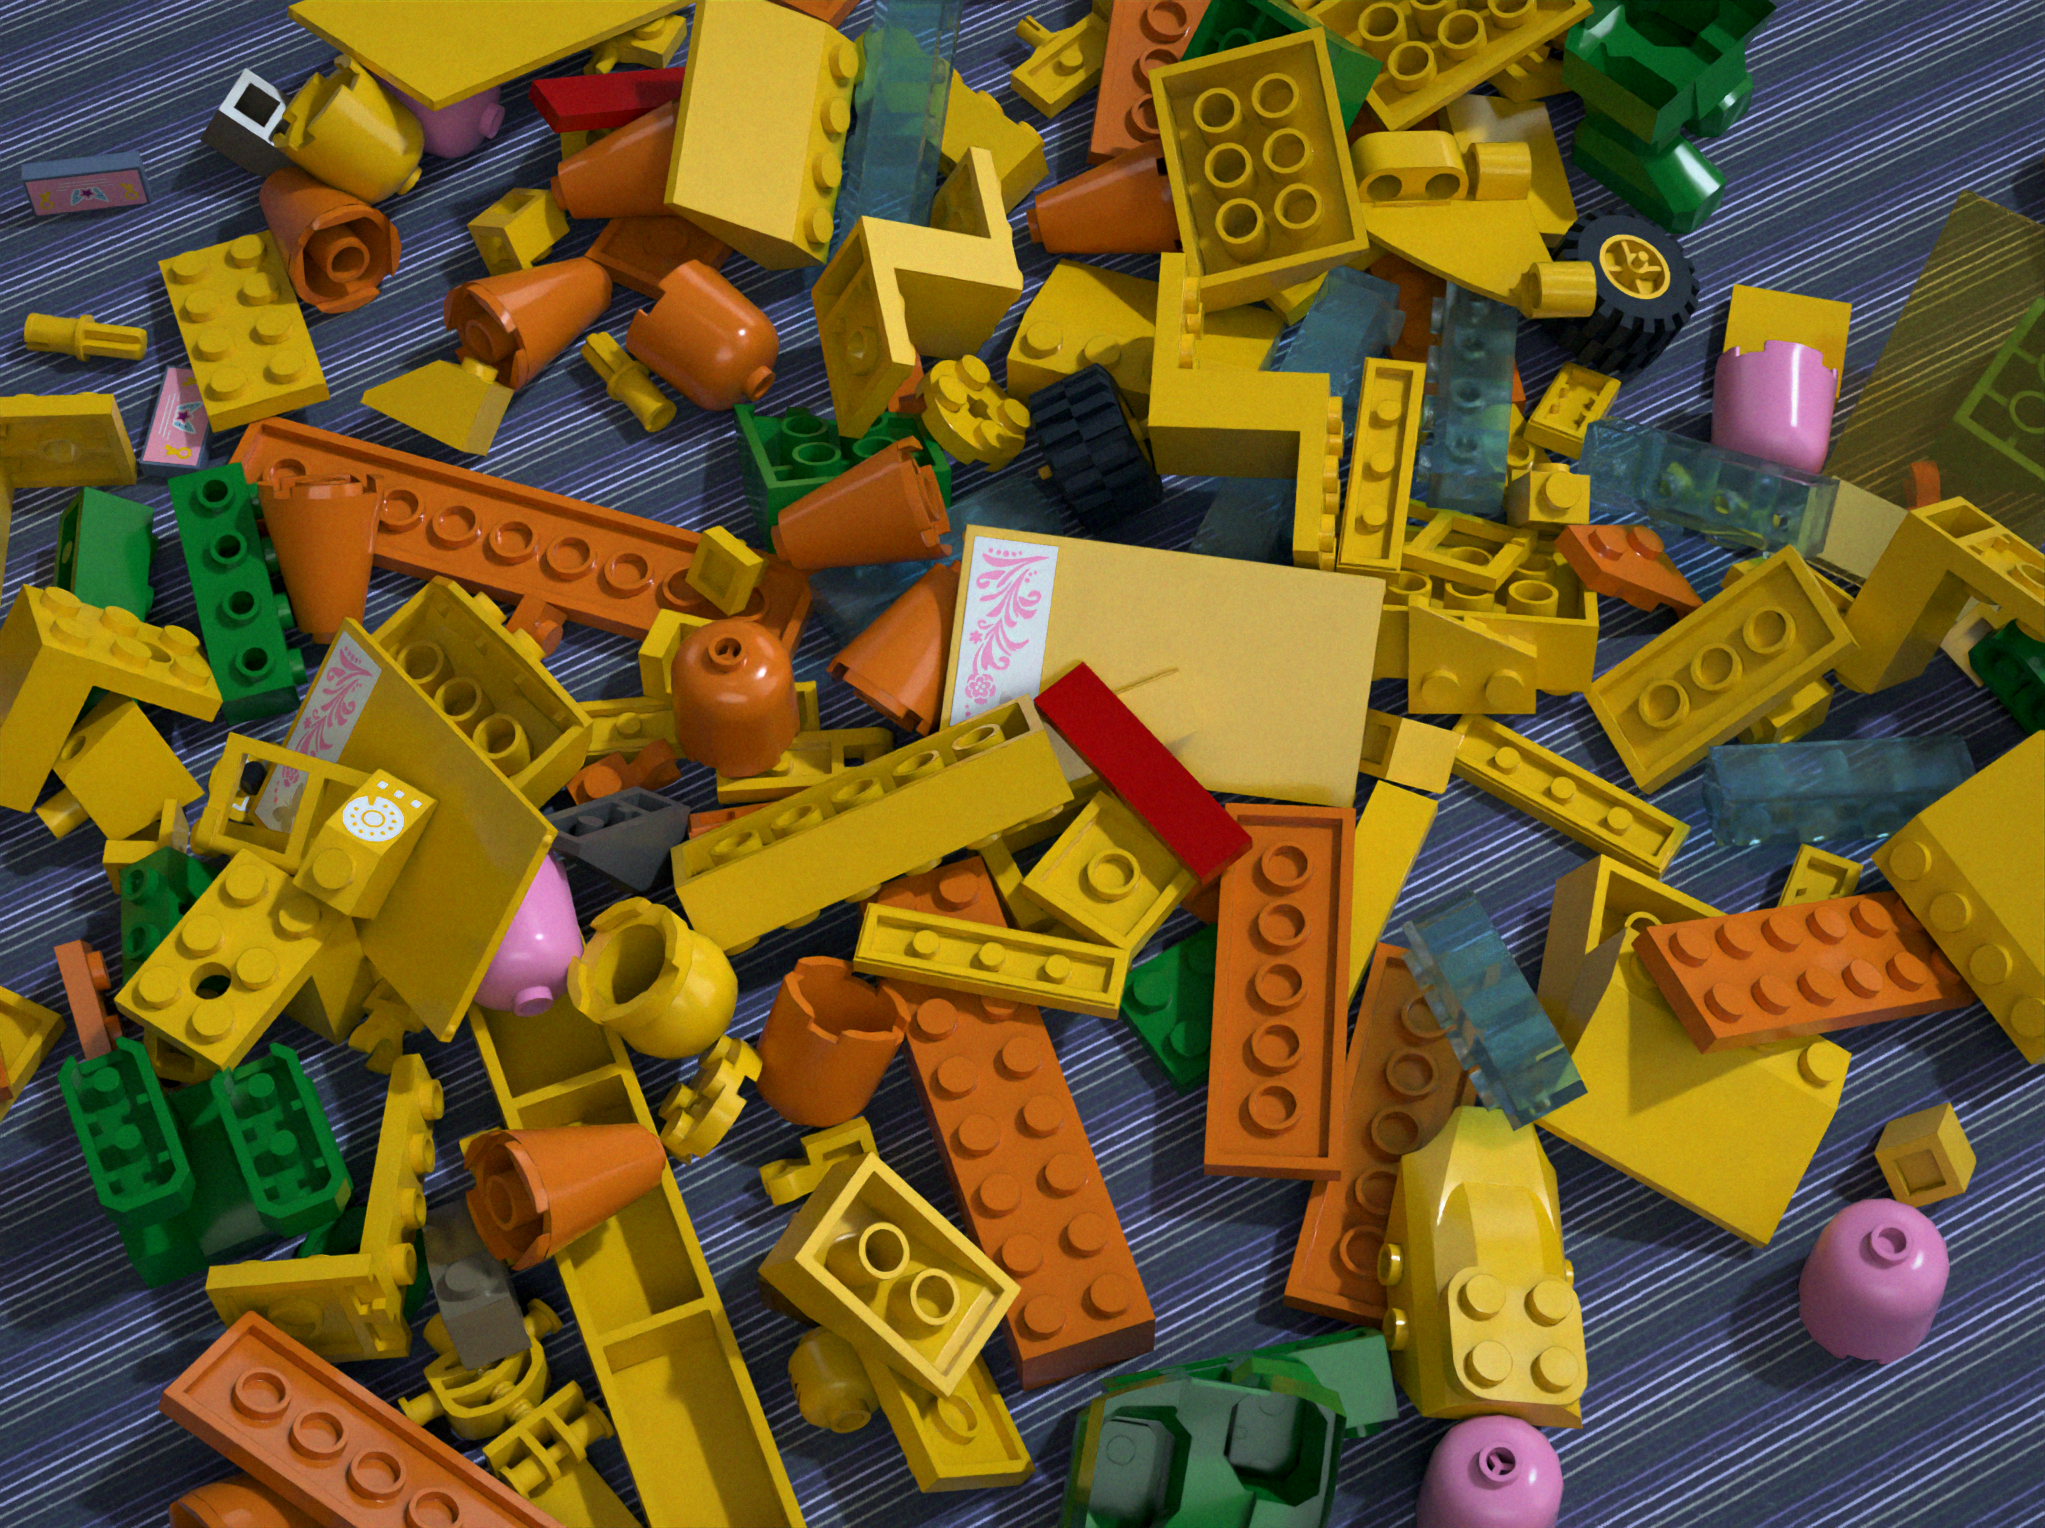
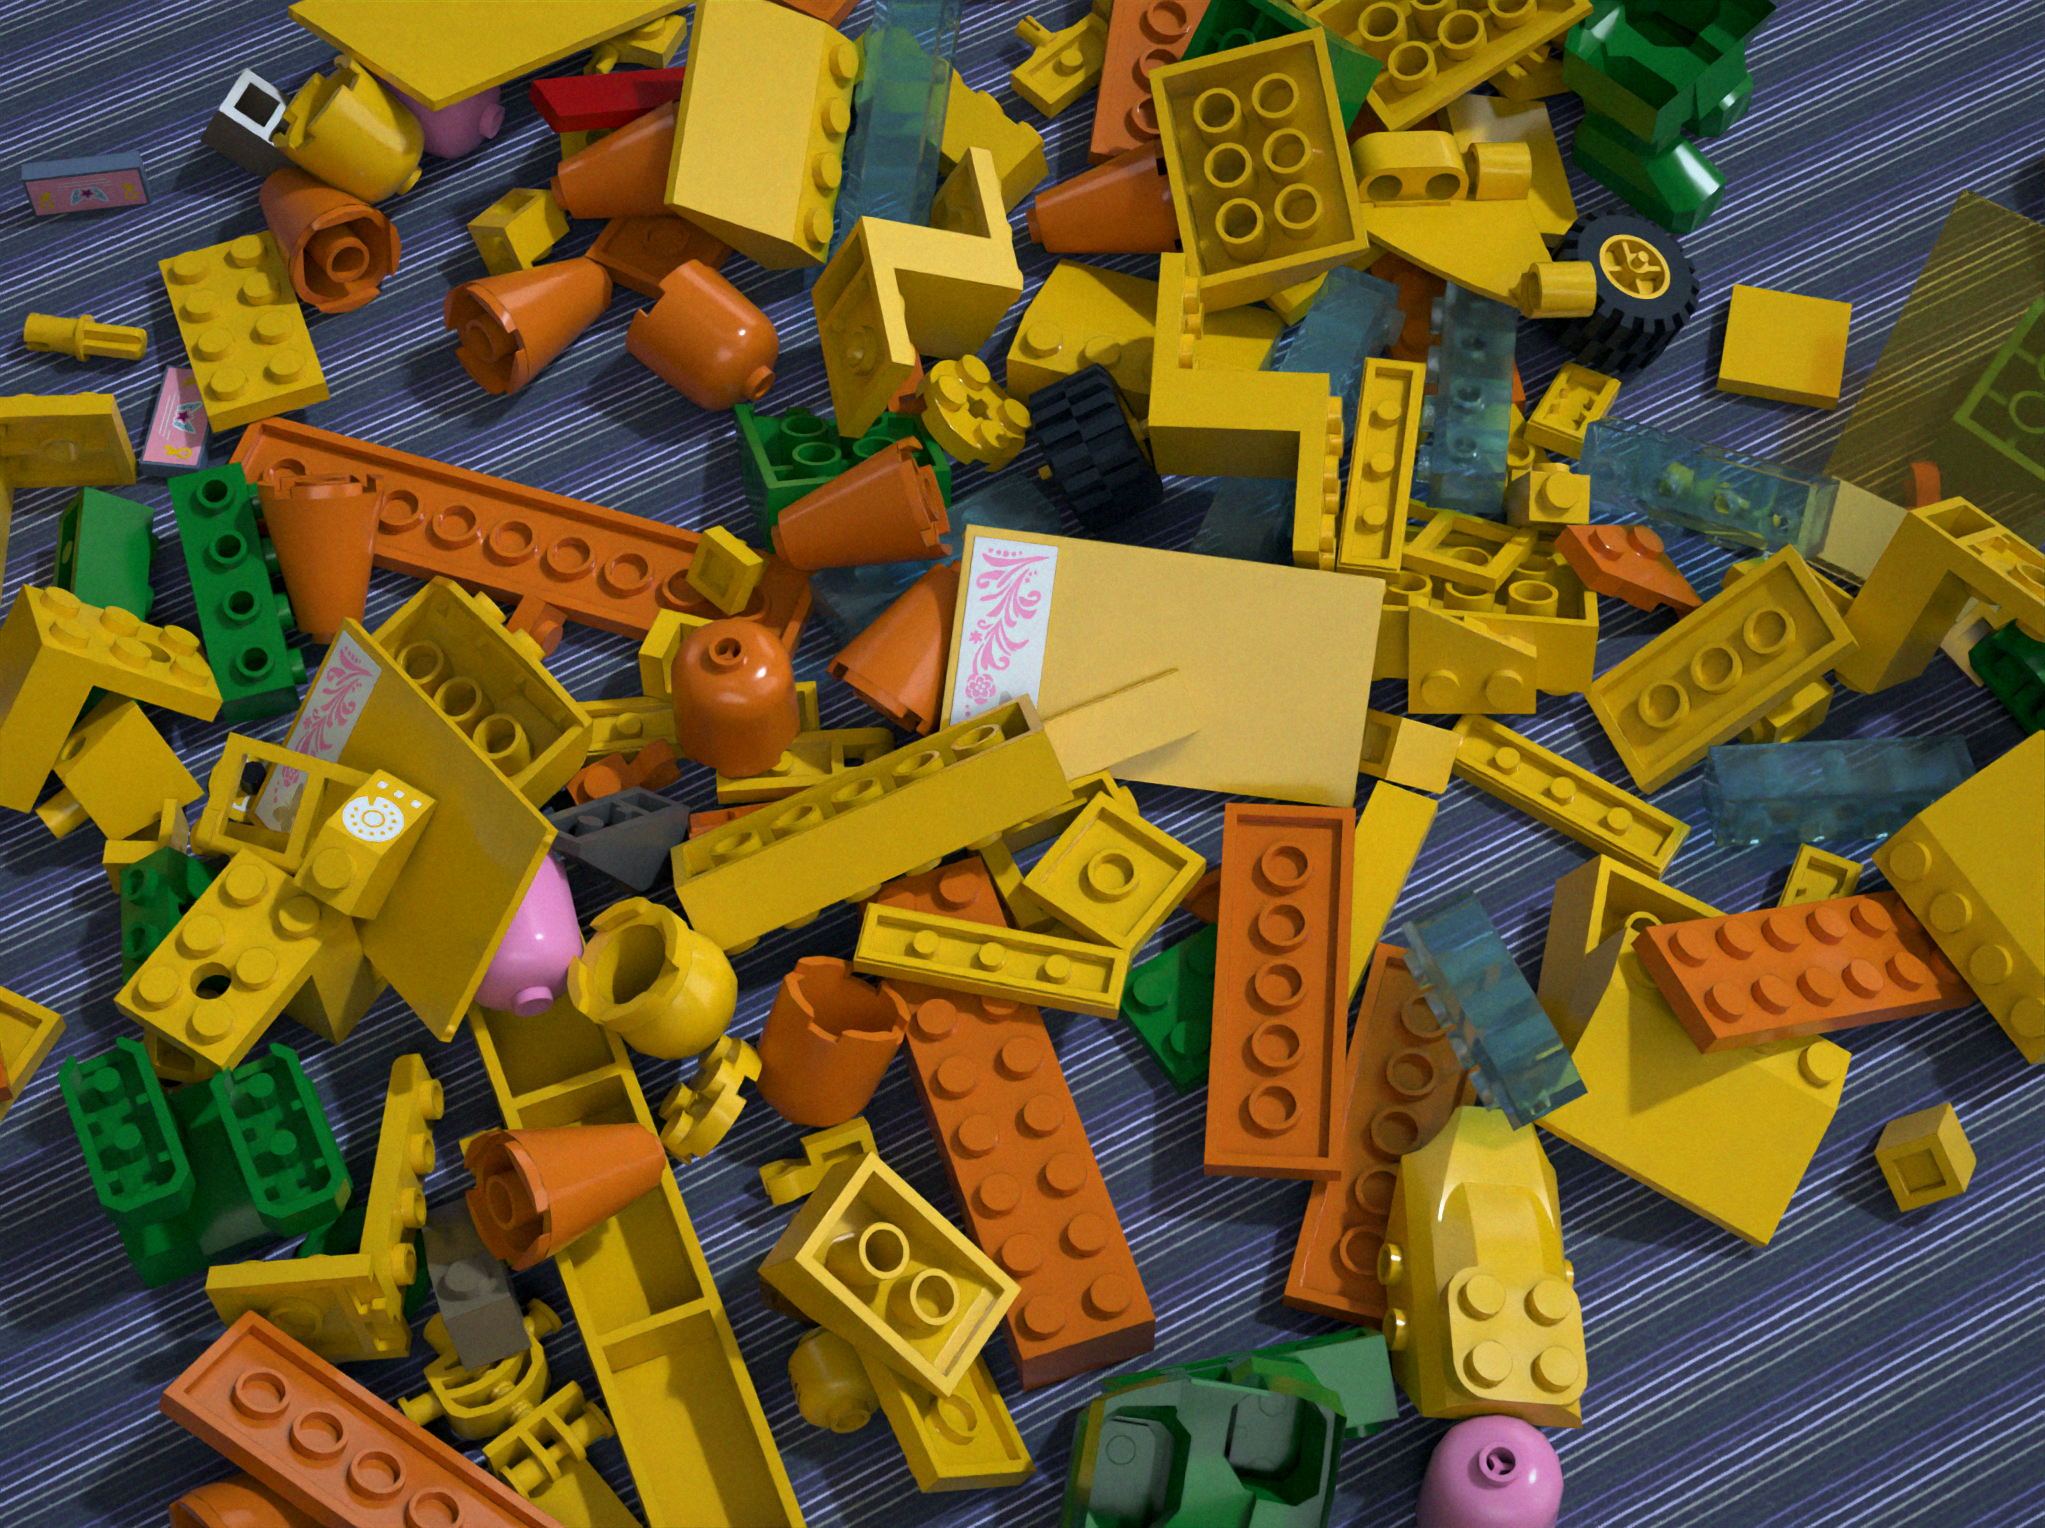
(85, 981): orange wing -> none
(384, 1028): yellow plate -> none
(447, 402): yellow slope -> none
(628, 381): yellow axle -> none
(1143, 774): red tile -> none
(1775, 404): bright pink cylinder -> none
(1874, 1281): bright pink cylinder -> none

